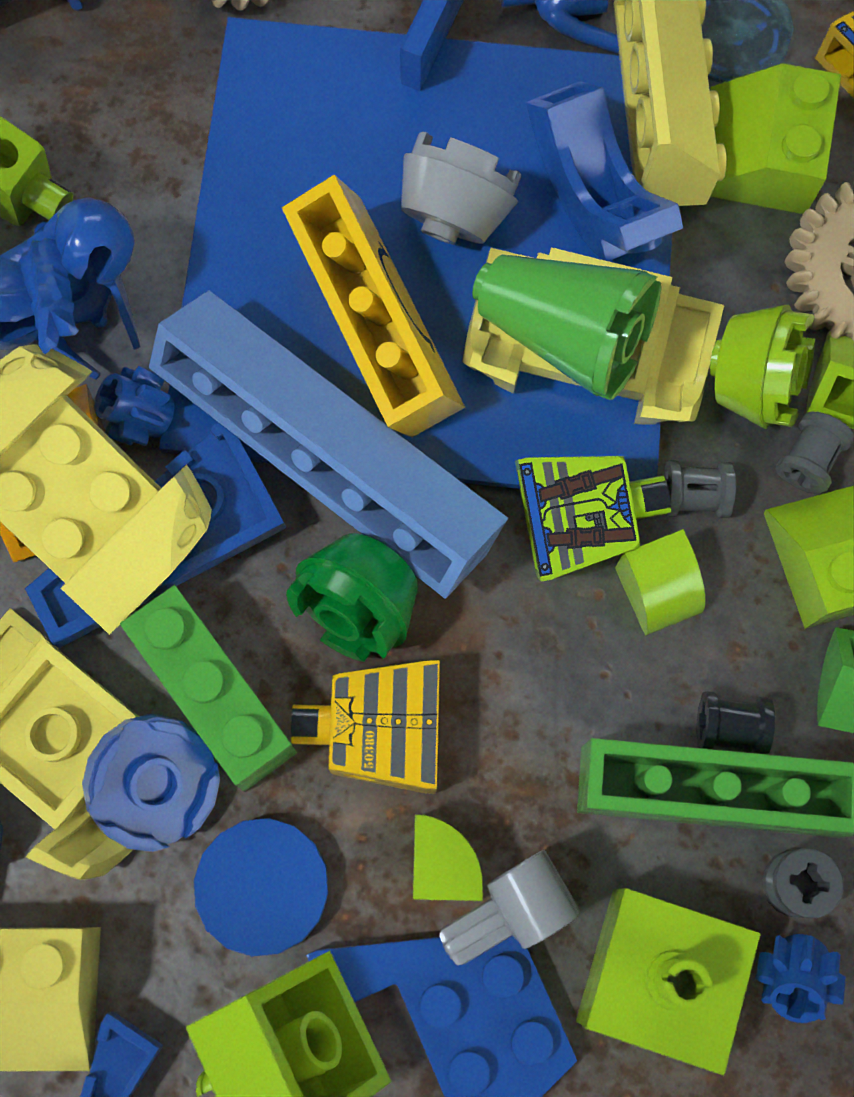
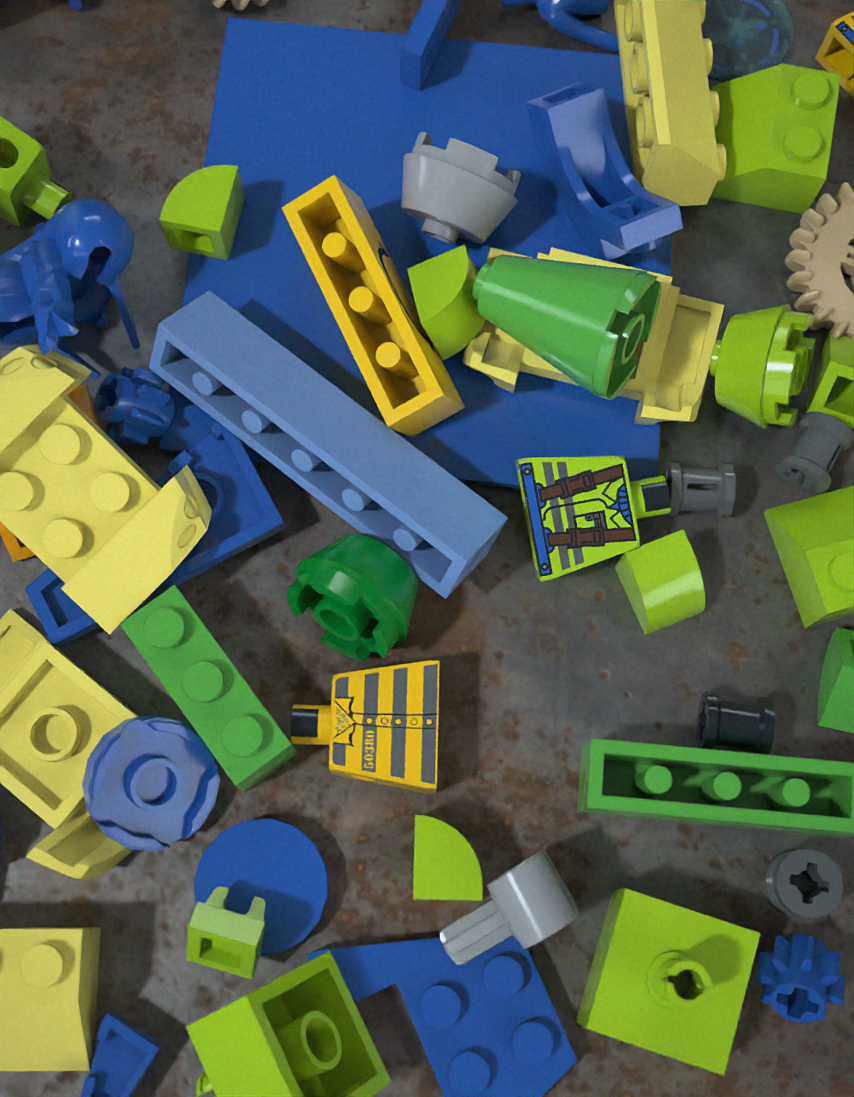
(204, 211): none -> lime brick
(224, 937): none -> lime tile
(446, 301): none -> lime brick

